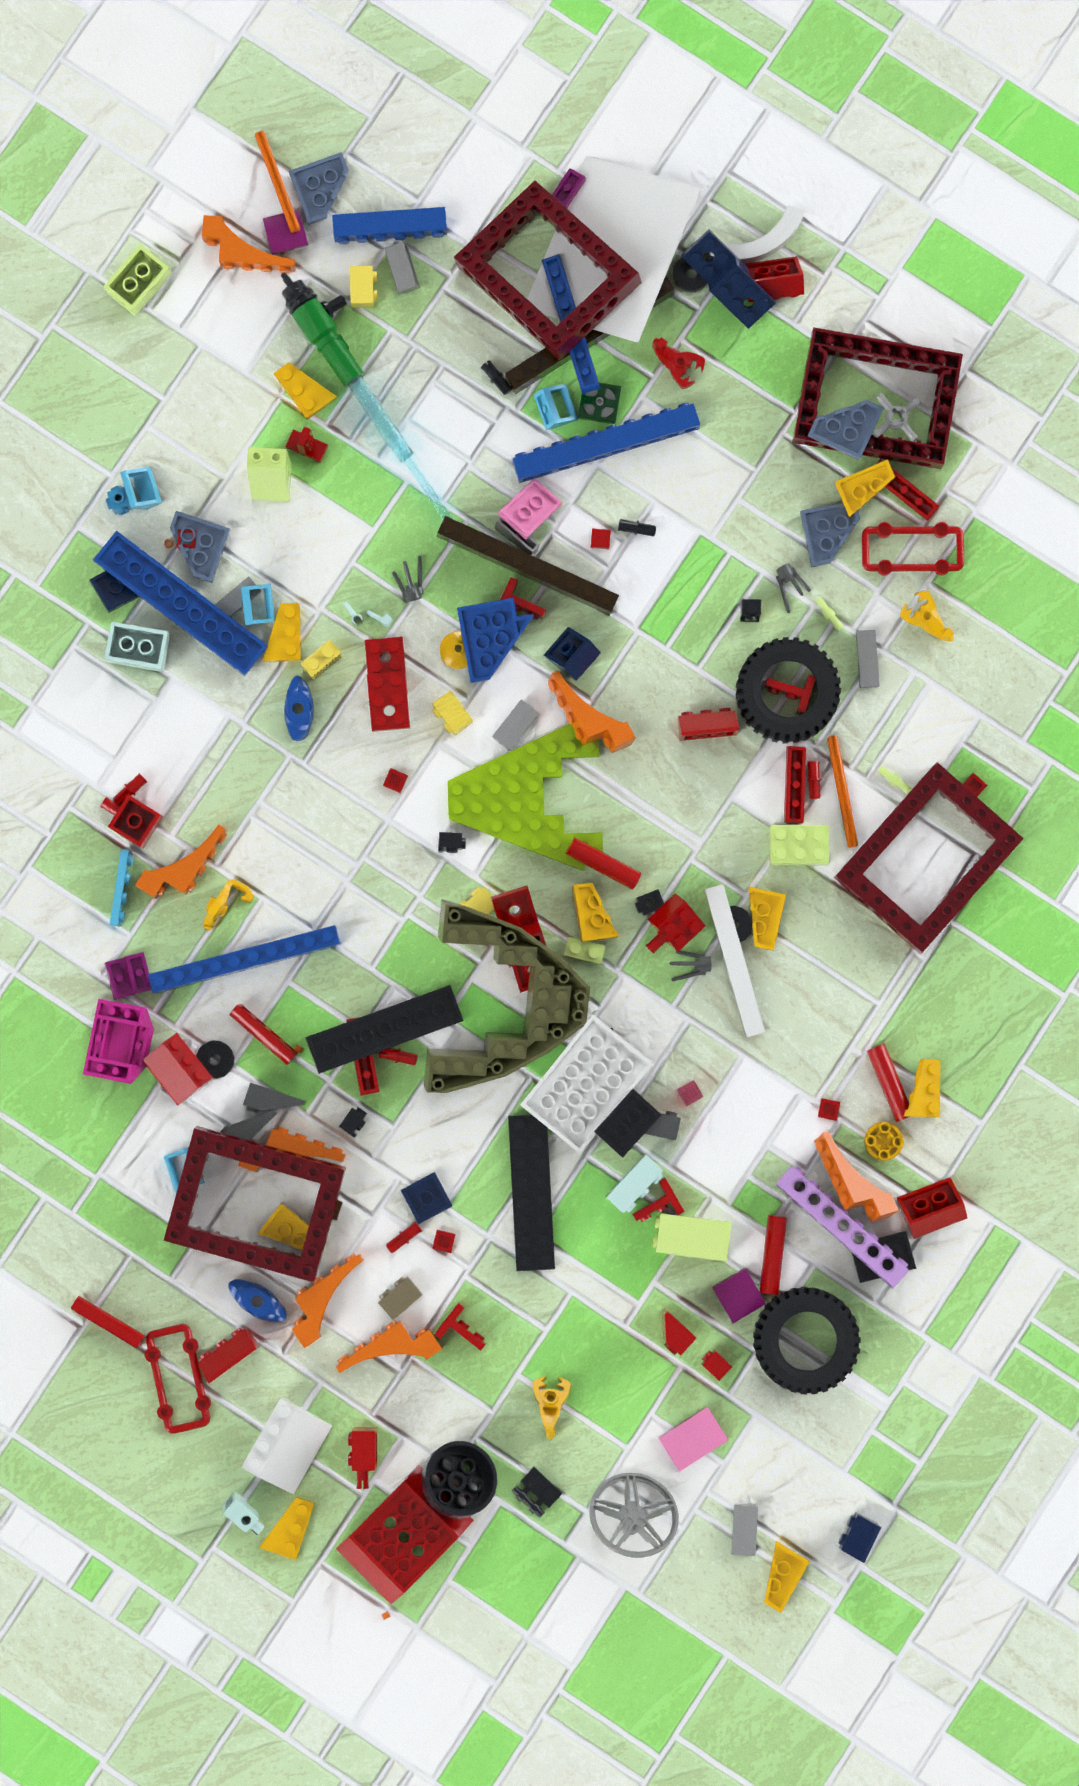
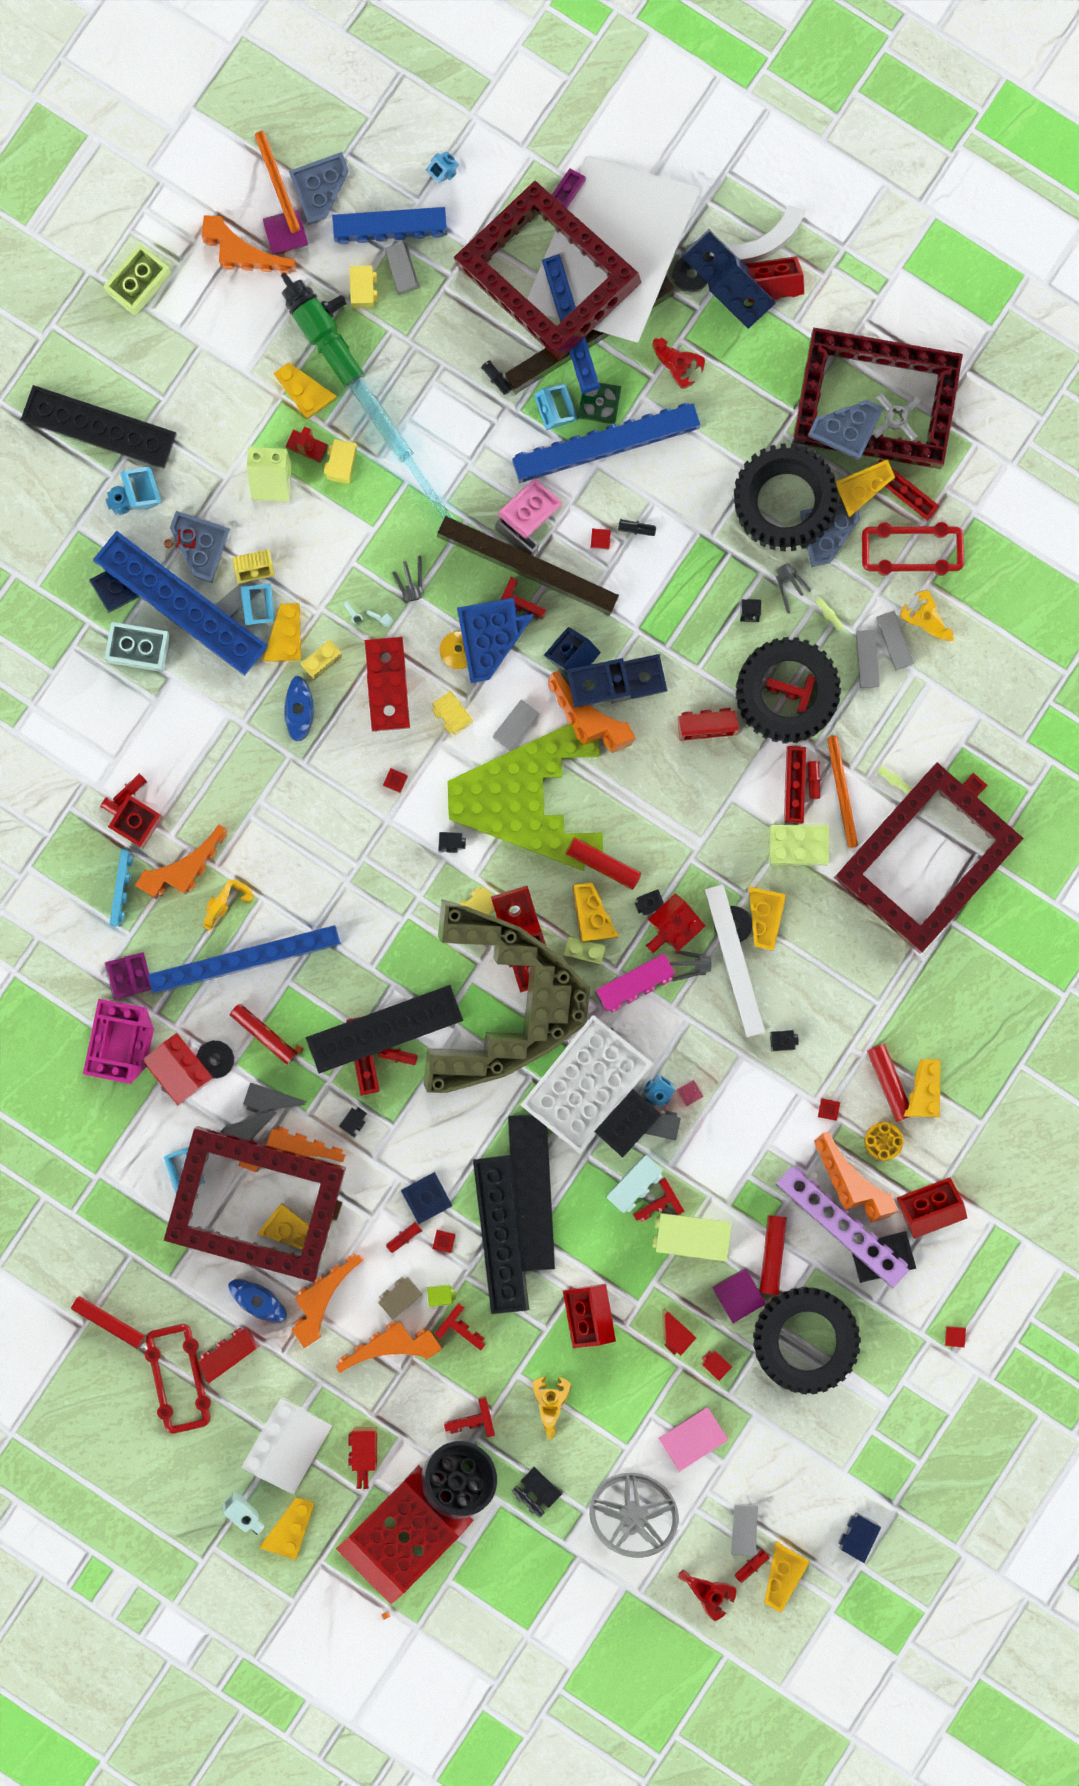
(98, 427): none -> black plate
(253, 566): none -> light yellow brick
(341, 461): none -> light yellow brick
(440, 1295): none -> lime brick
(443, 167): none -> dark azure brick
(473, 1421): none -> red bracket
(501, 1234): none -> black plate
(589, 1316): none -> red slope
(616, 680): none -> dark blue bracket
(635, 982): none -> dark pink brick
(659, 1091): none -> dark azure brick
(709, 1594): none -> red animal
(752, 1566): none -> red axle
(776, 1040): none -> black brick
(781, 462): none -> black tyre
(895, 640): none -> light grey tile
(955, 1336): none -> red tile

